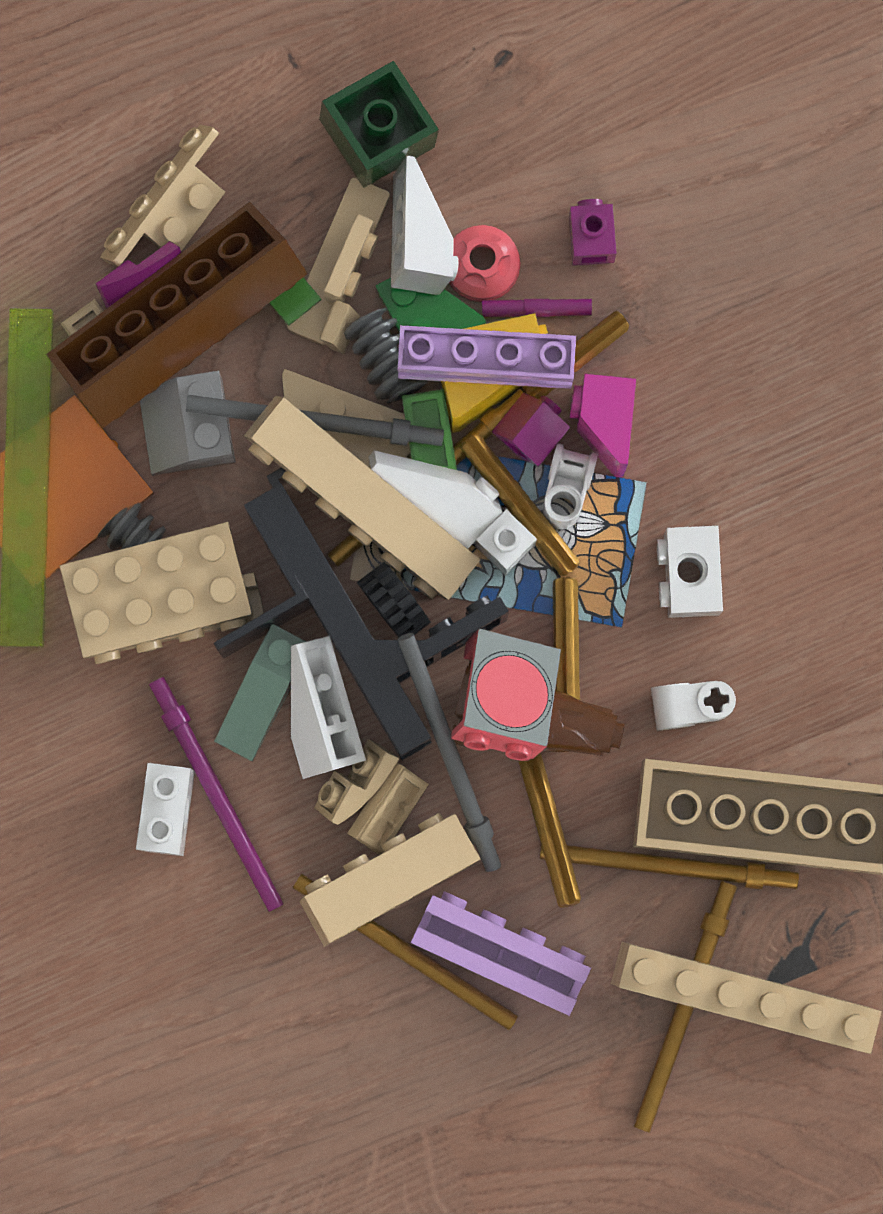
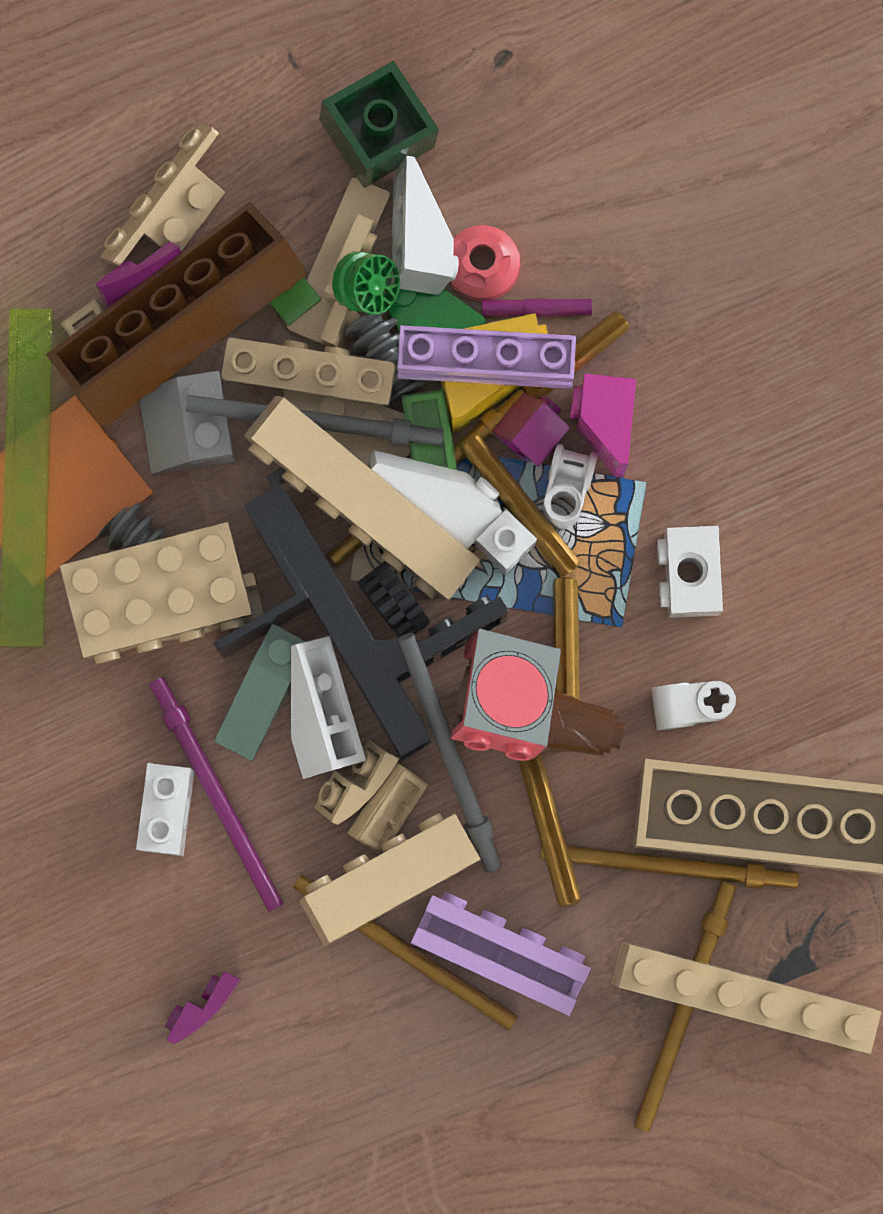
(192, 1017): none -> magenta slope
(308, 371): none -> tan bracket
(363, 281): none -> green wheel
(592, 233): magenta brick -> none

